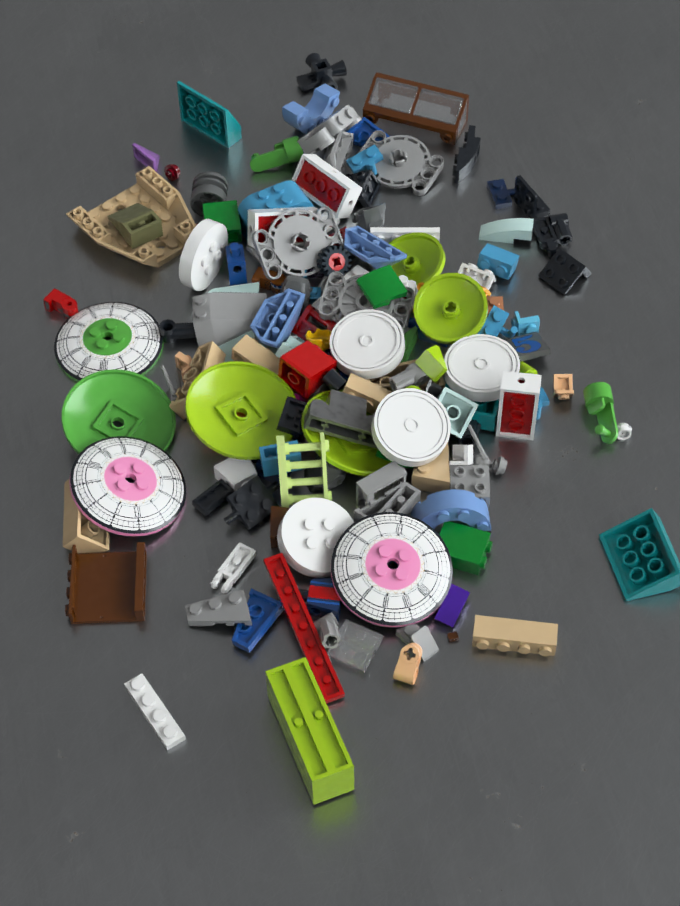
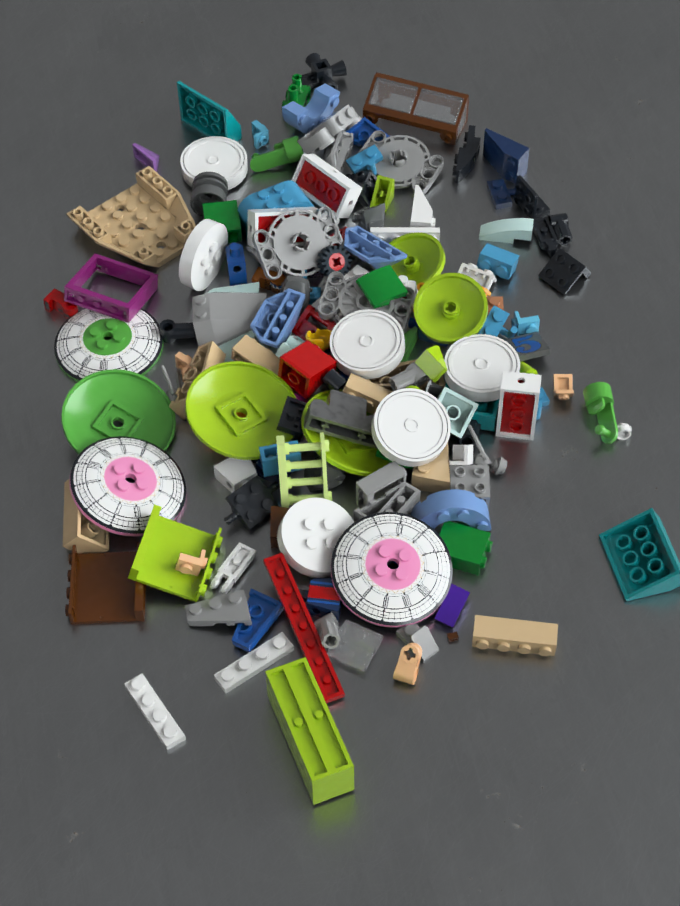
(104, 304): none -> magenta window
(137, 224): olive slope -> none
(159, 553): none -> lime panel
(172, 172): dark red plate -> none
(190, 564): none -> light nougat bracket
(212, 497): black plate -> none
(215, 155): none -> white brick
(253, 662): none -> white plate
(260, 134): none -> medium azure bracket
(297, 92): none -> green brick
(383, 191): none -> lime slope
(421, 211): none -> white slope
(505, 155): none -> dark blue slope

